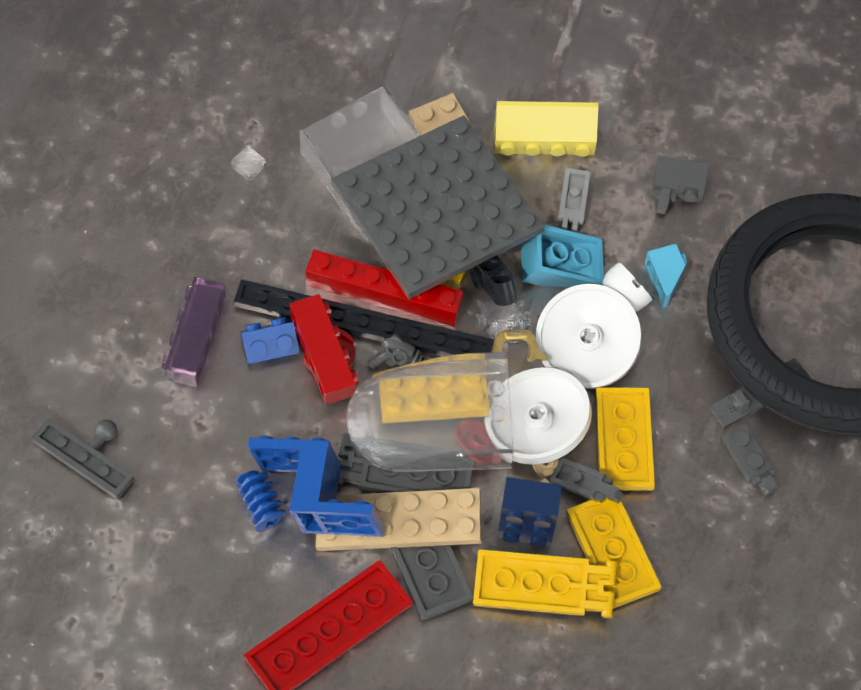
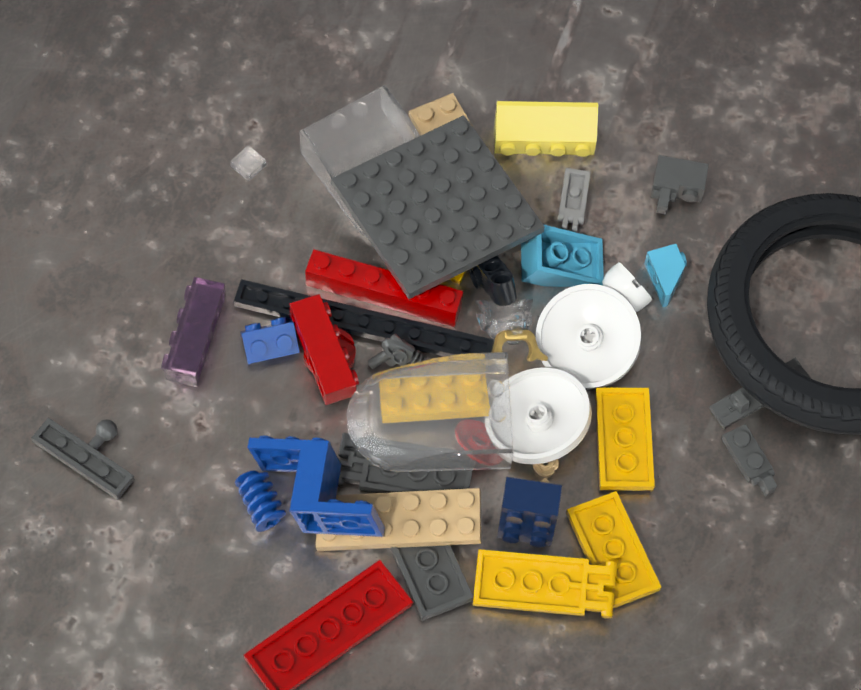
(585, 481): dark grey hinge -> none

